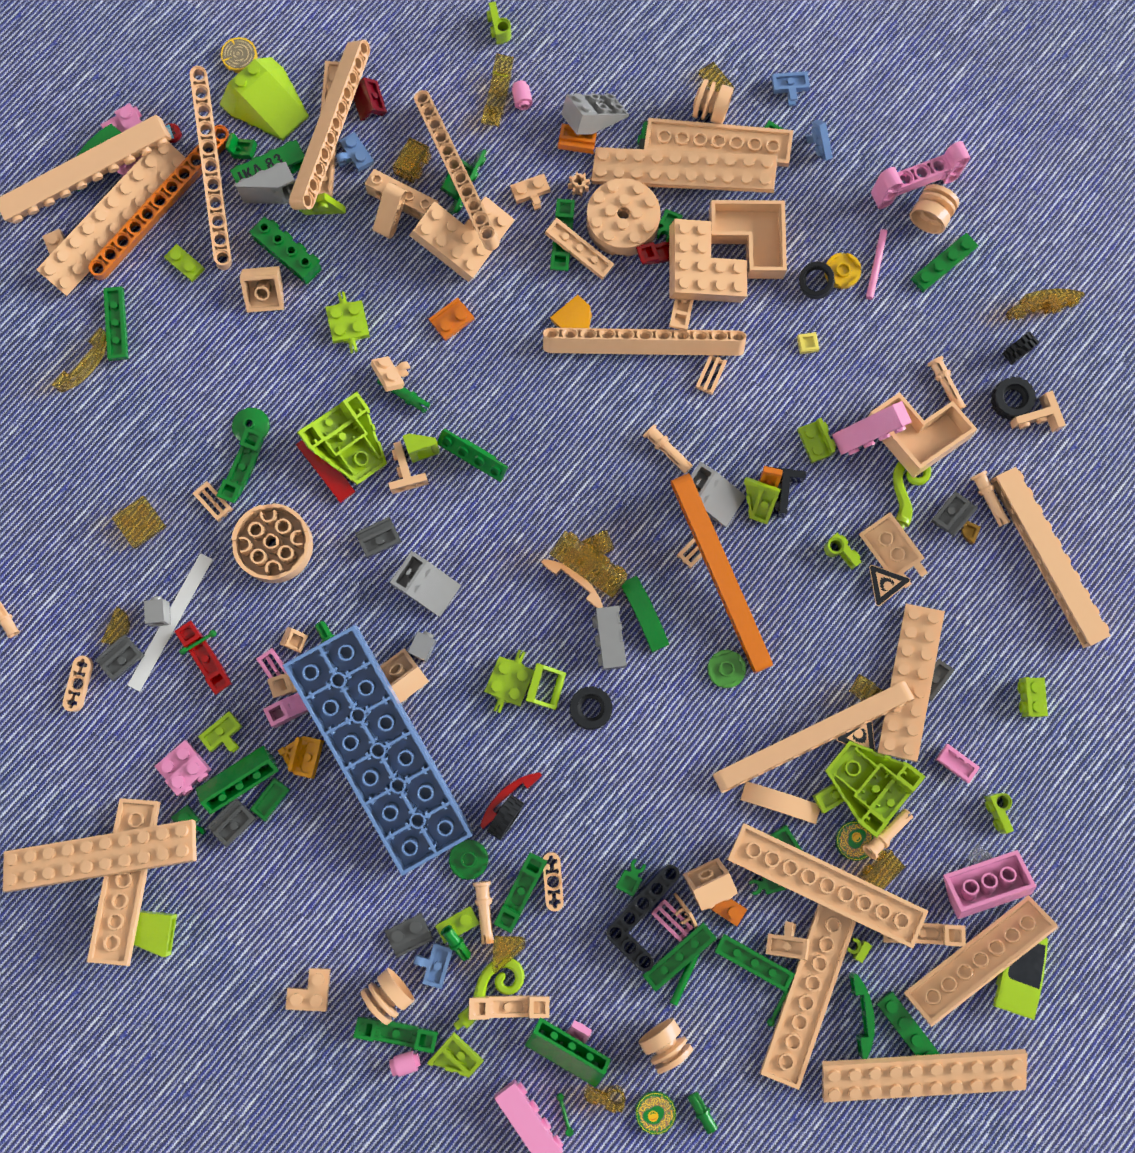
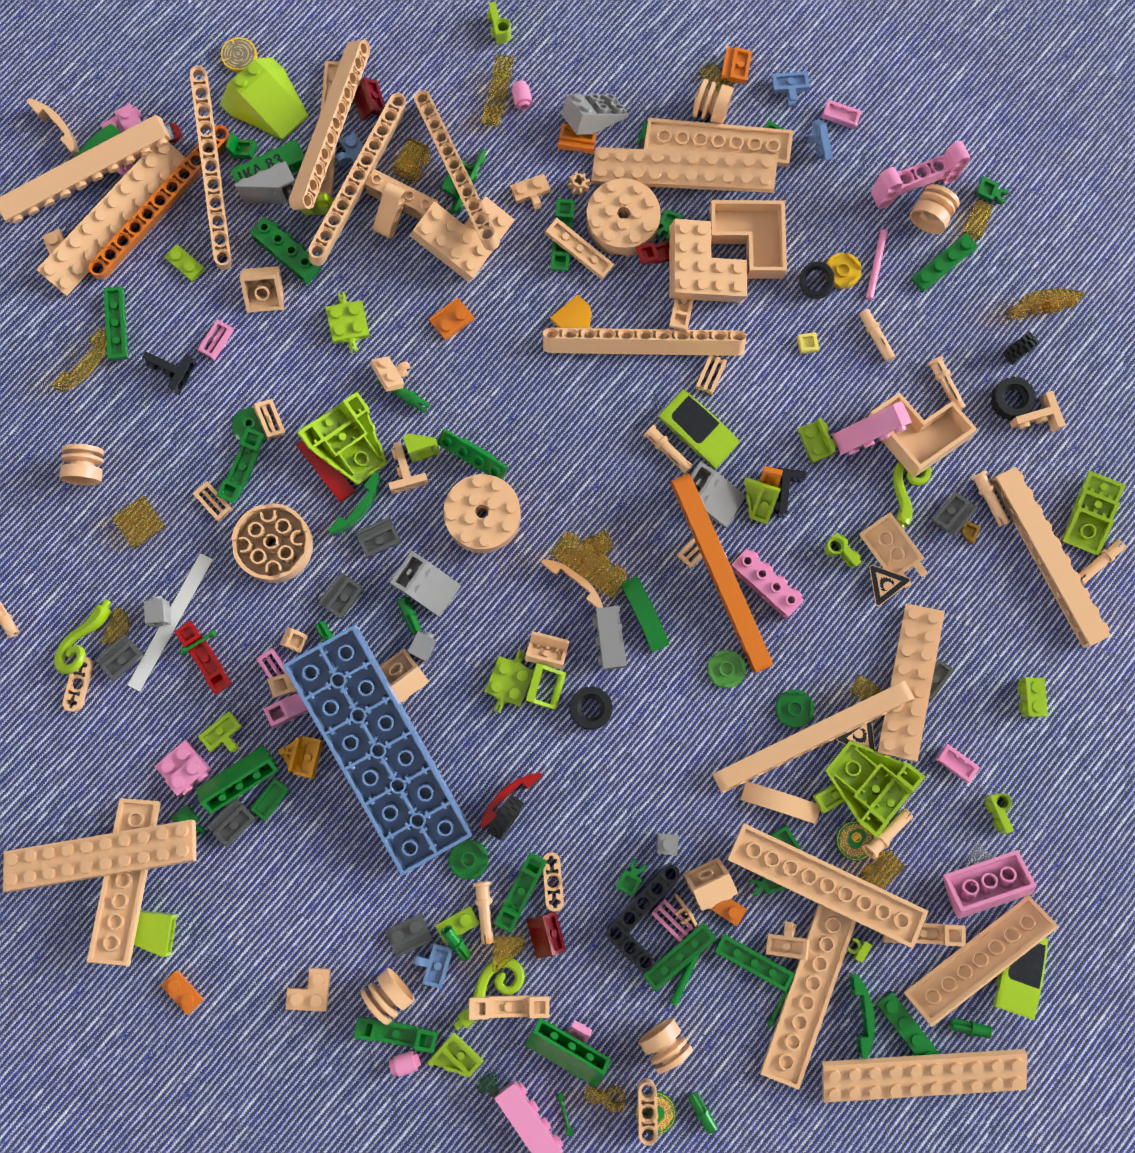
(45, 113): none -> light nougat slope
(66, 649): none -> lime plant
(81, 464): none -> light nougat wheel
(178, 374): none -> black bracket
(182, 992): none -> orange plate
(222, 342): none -> bright pink tile
(274, 433): none -> light nougat tile
(341, 595): none -> dark grey plate
(342, 525): none -> green slope
(357, 186): none -> light nougat beam
(409, 615): none -> green axle
(473, 496): none -> light nougat brick
(488, 1084): none -> clear green tile
(546, 935): none -> dark red panel
(547, 650): none -> light nougat bracket
(650, 1121): none -> light nougat beam
(667, 844): none -> light grey brick
(699, 428): none -> lime slope
(736, 65): none -> orange plate
(766, 583): none -> bright pink brick
(794, 708): none -> green tile
(841, 114): none -> bright pink plate
(873, 329): none -> light nougat pin
(971, 1028): none -> green axle
(978, 219): none -> clear yellow tile
(988, 190): none -> green plate
(1093, 513): none -> lime slope
(1106, 556): none -> light nougat pin

